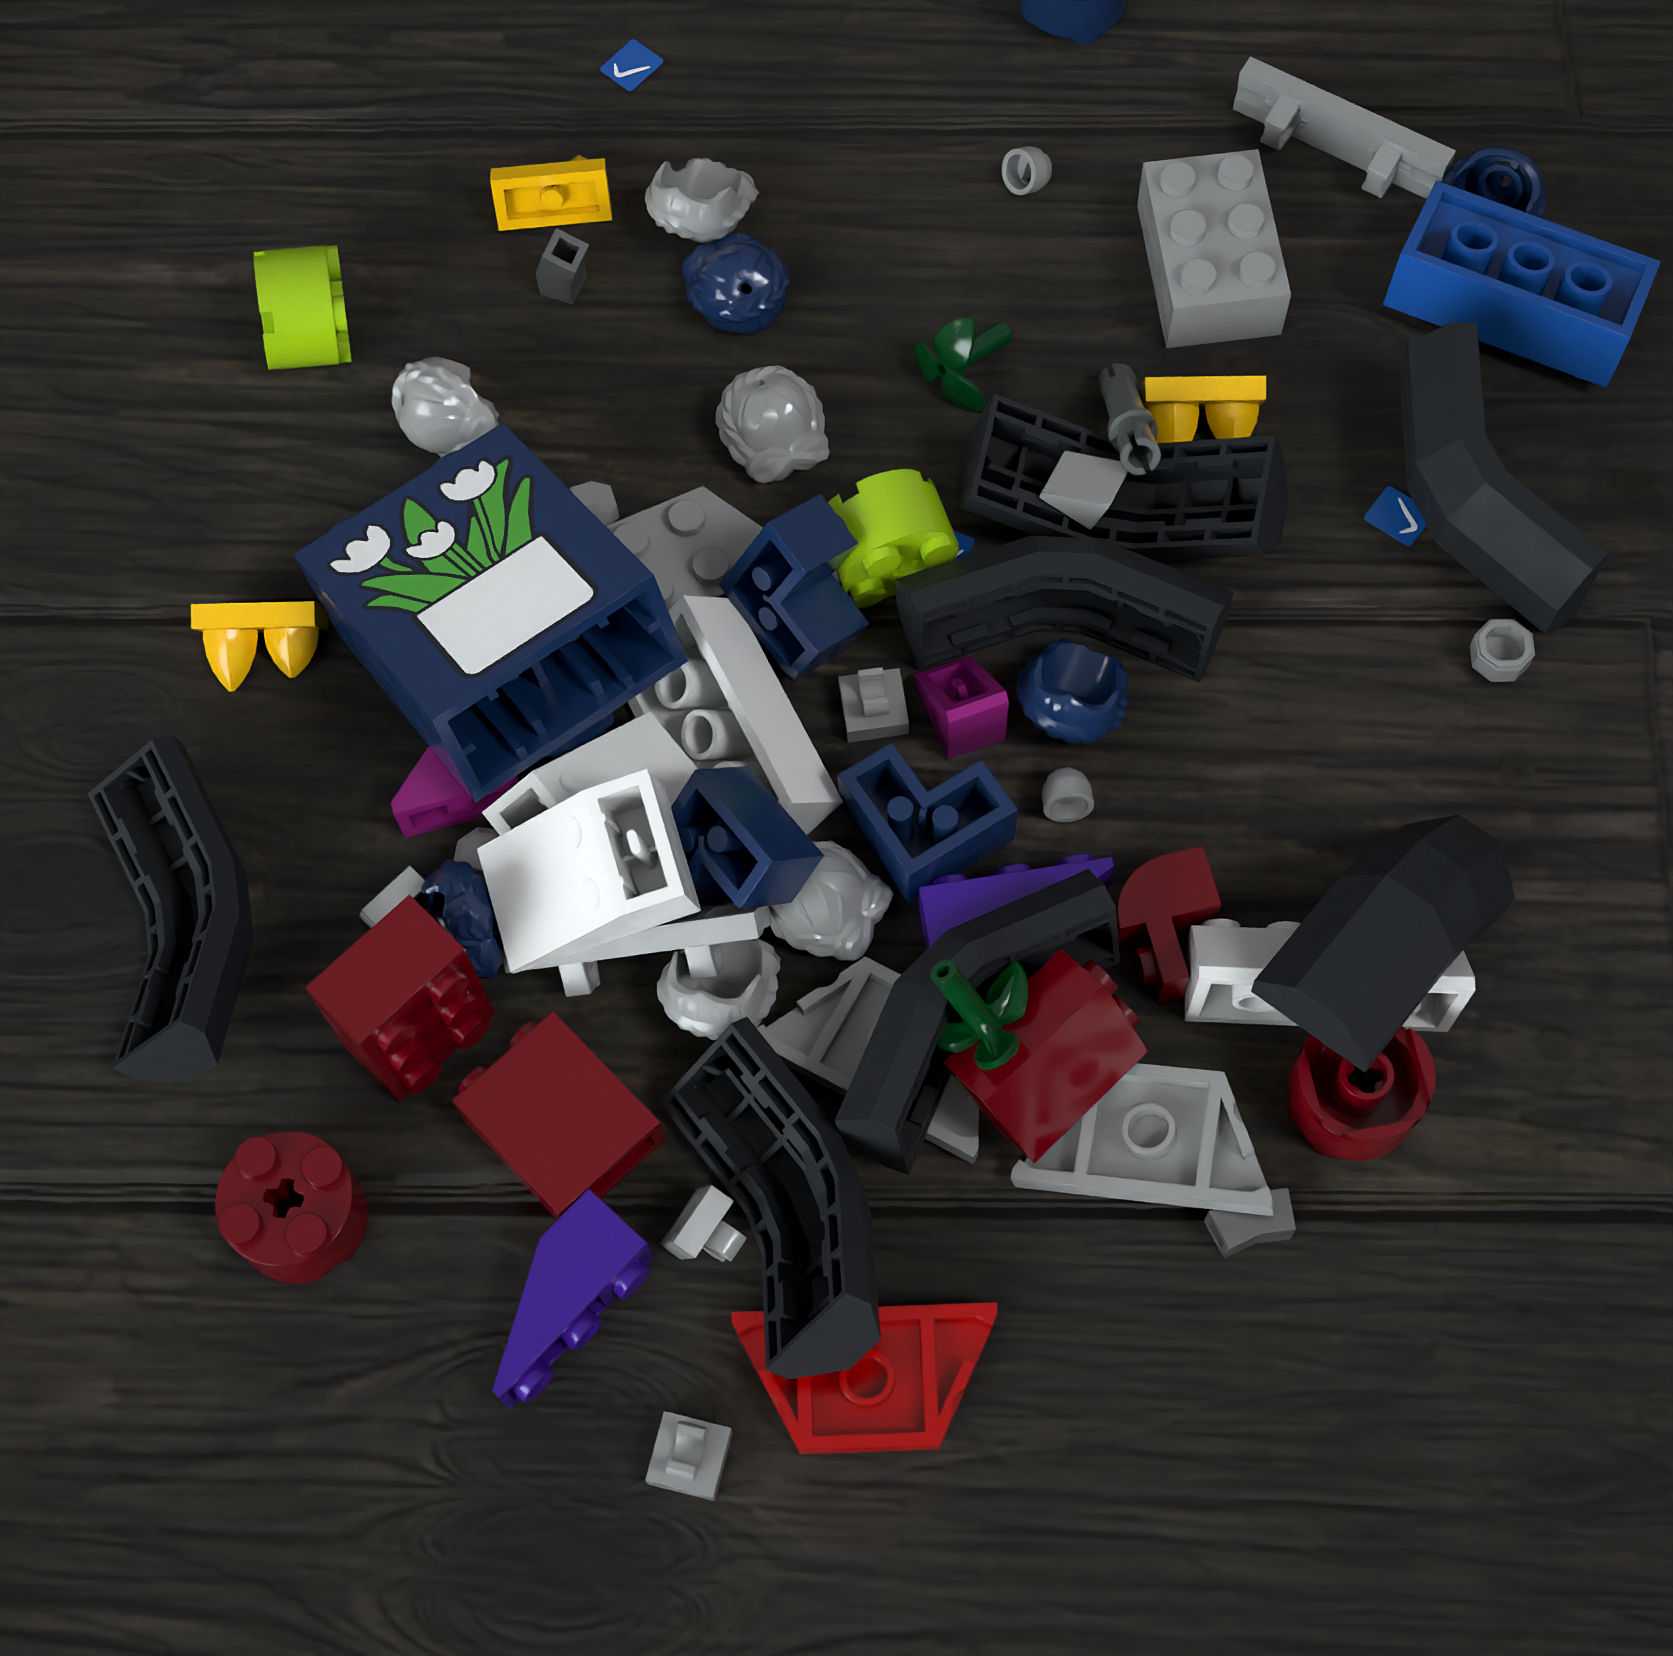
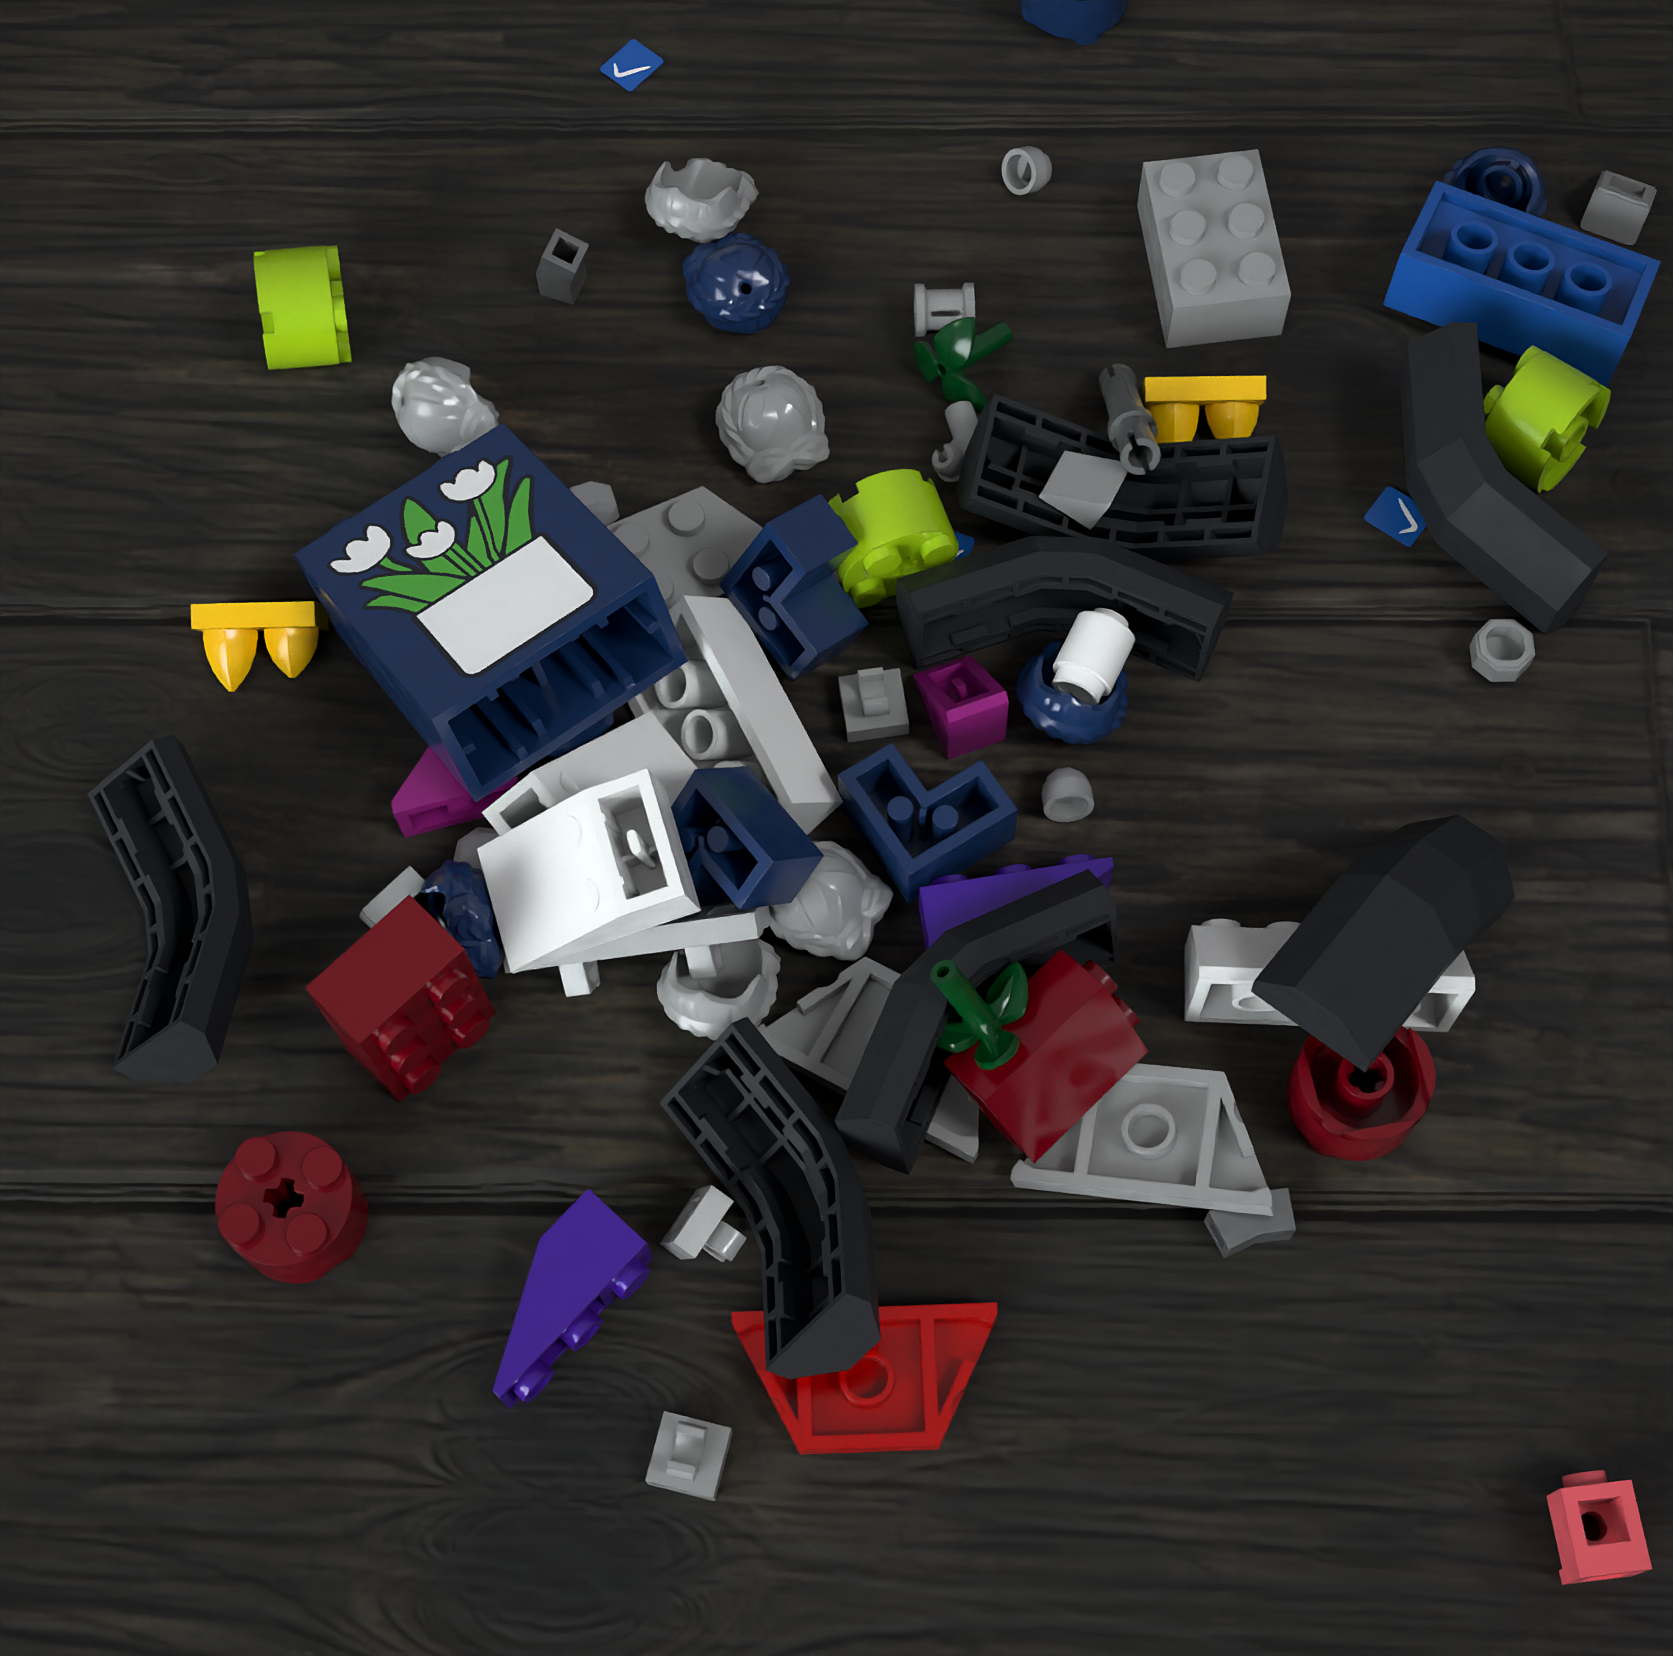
(551, 194): yellow tile -> none
(558, 1116): dark red brick -> none
(941, 306): none -> light grey bush
(962, 423): none -> light grey arm
(1093, 655): none -> white brick
(1158, 906): dark red brick -> none
(1340, 129): light grey hinge -> none
(1543, 418): none -> lime brick
(1618, 208): none -> light grey slope
(1621, 1543): none -> coral brick

